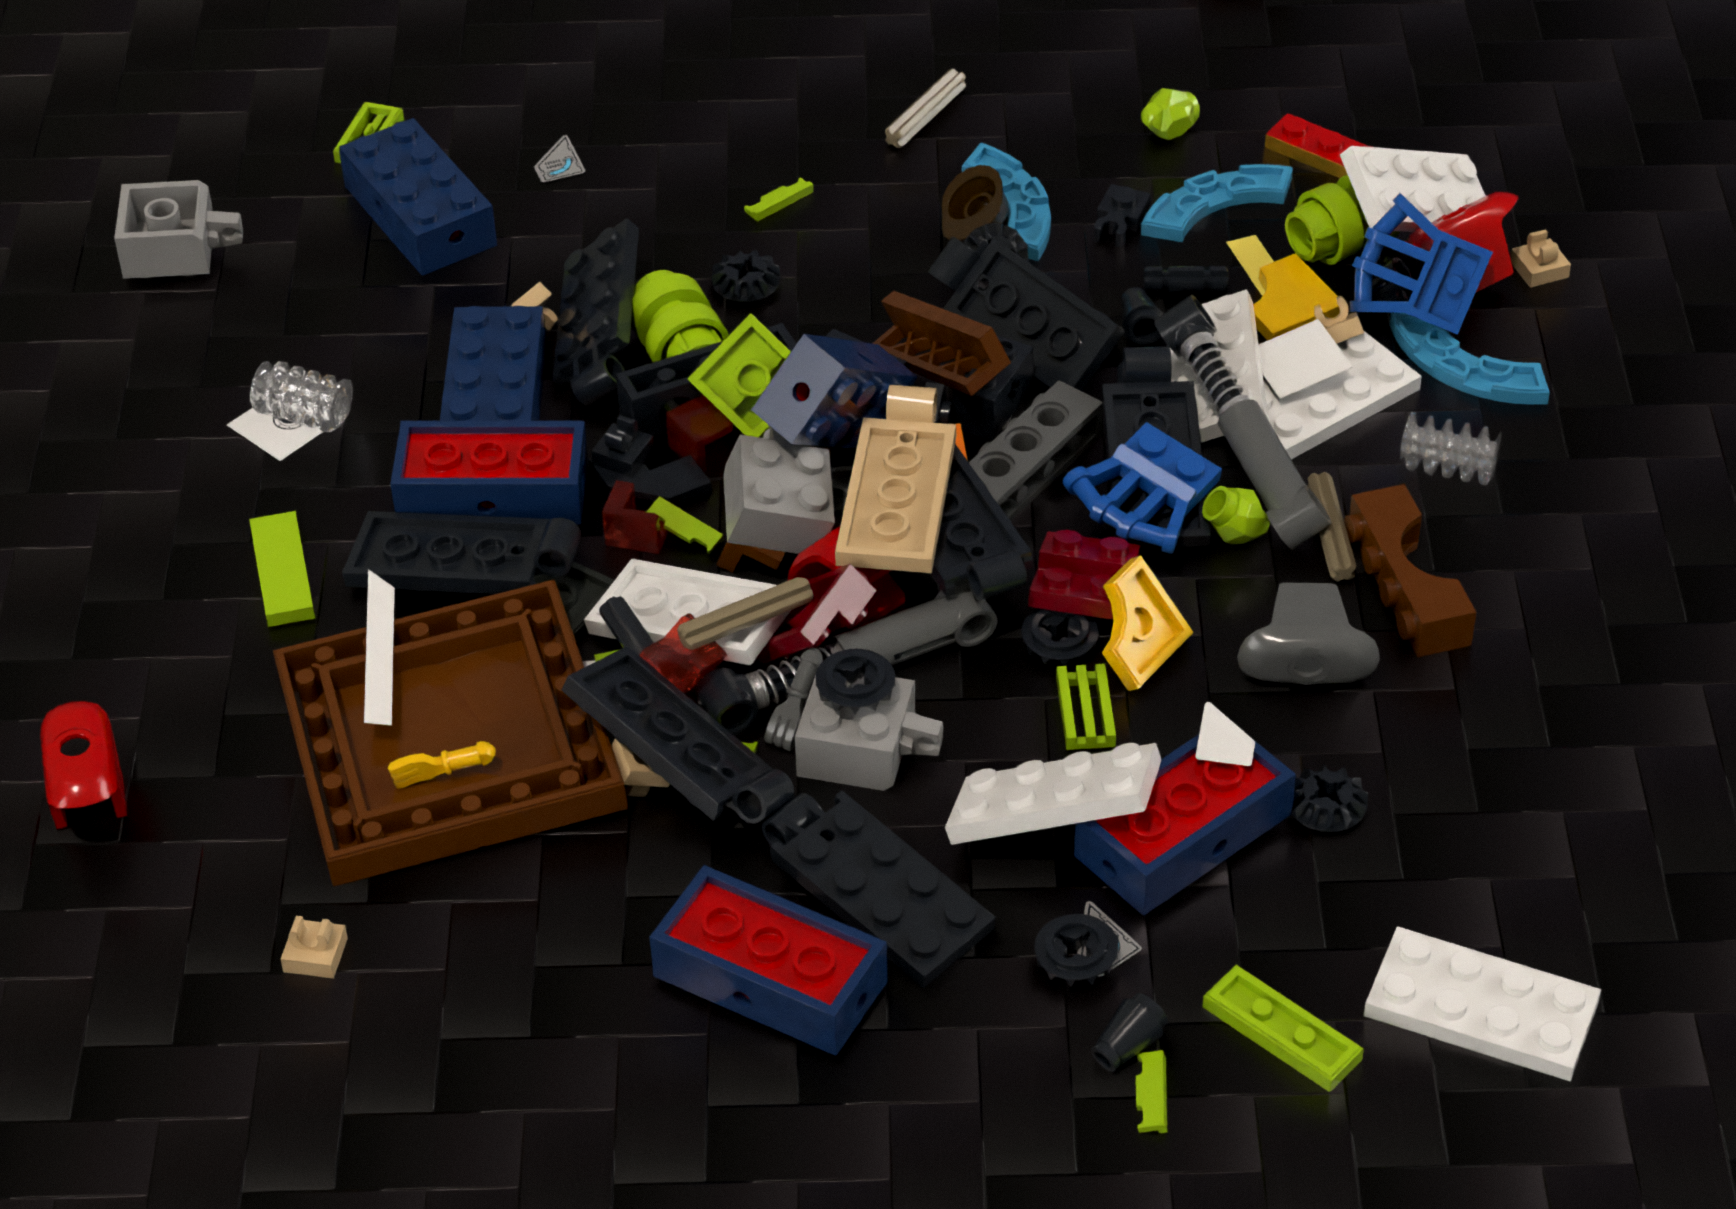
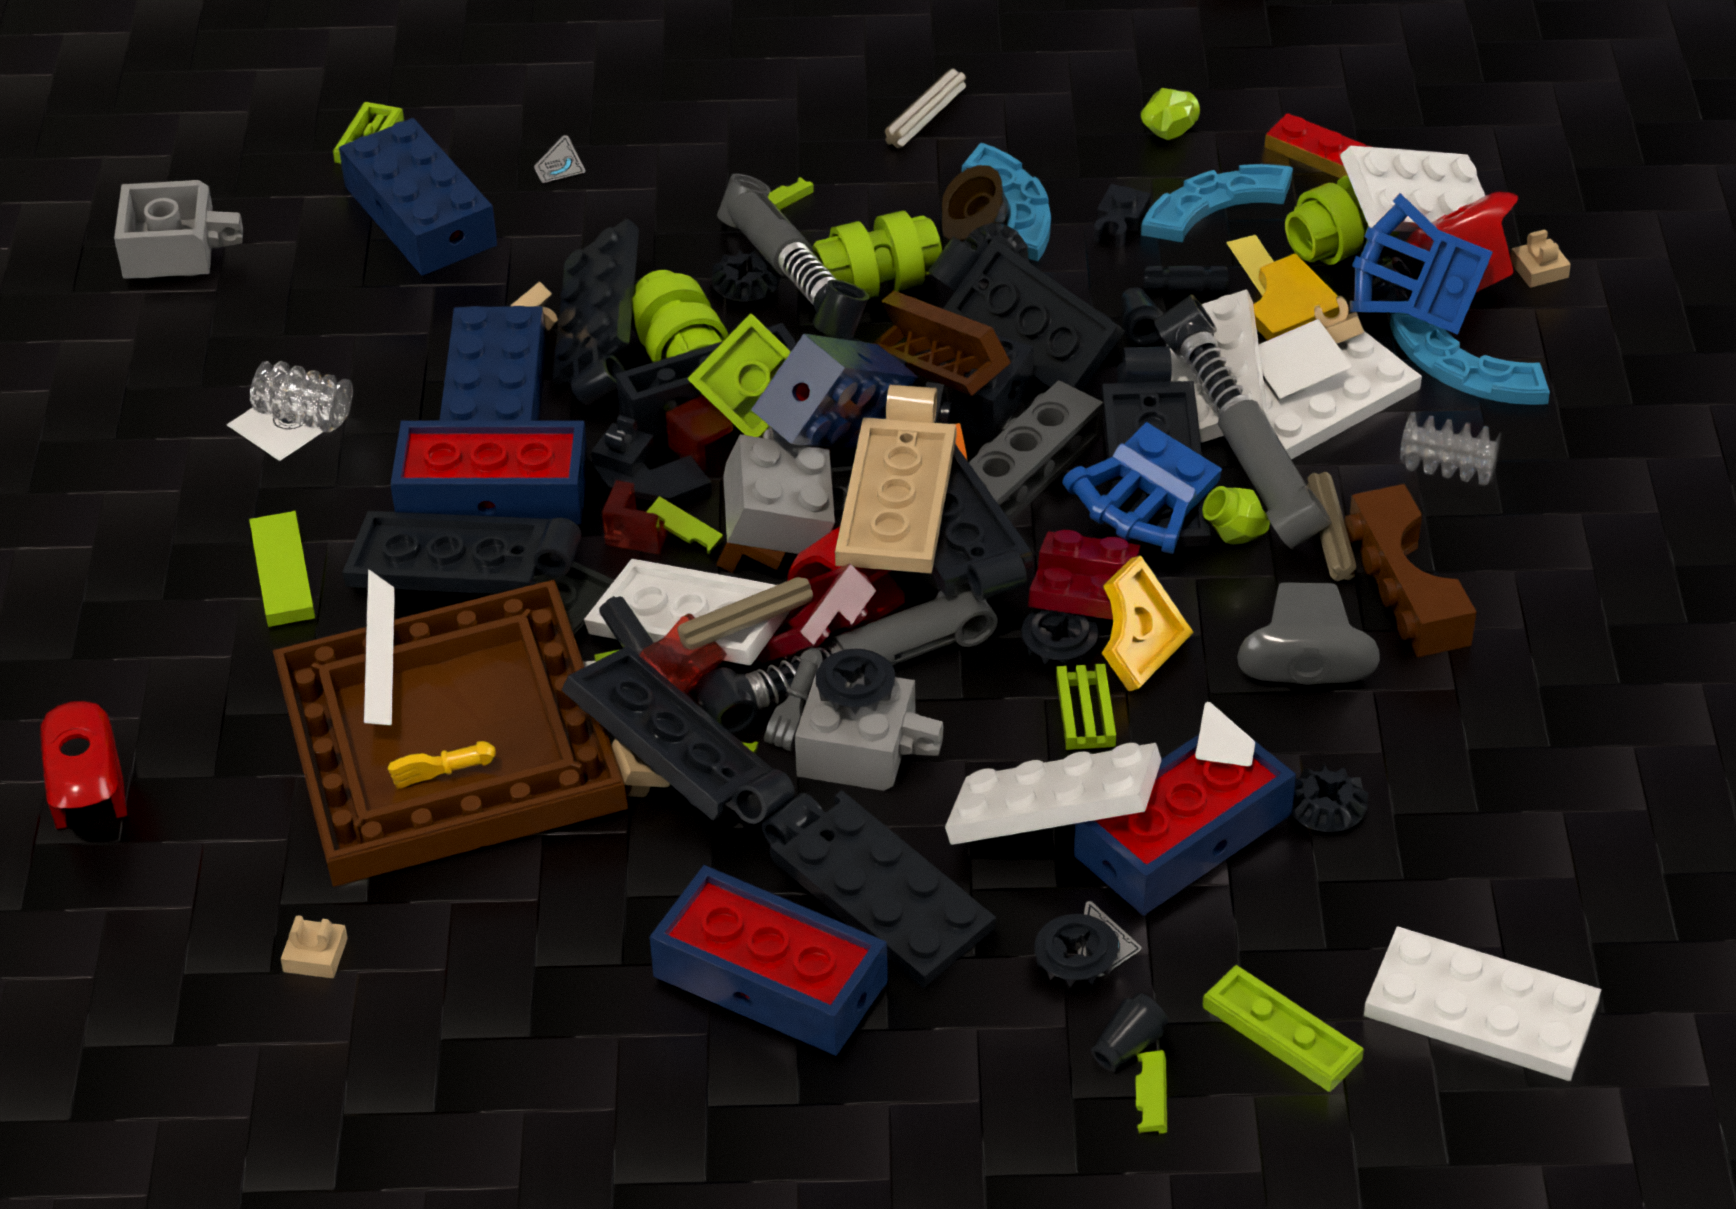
(836, 302): none -> piece
(894, 253): none -> lime piece

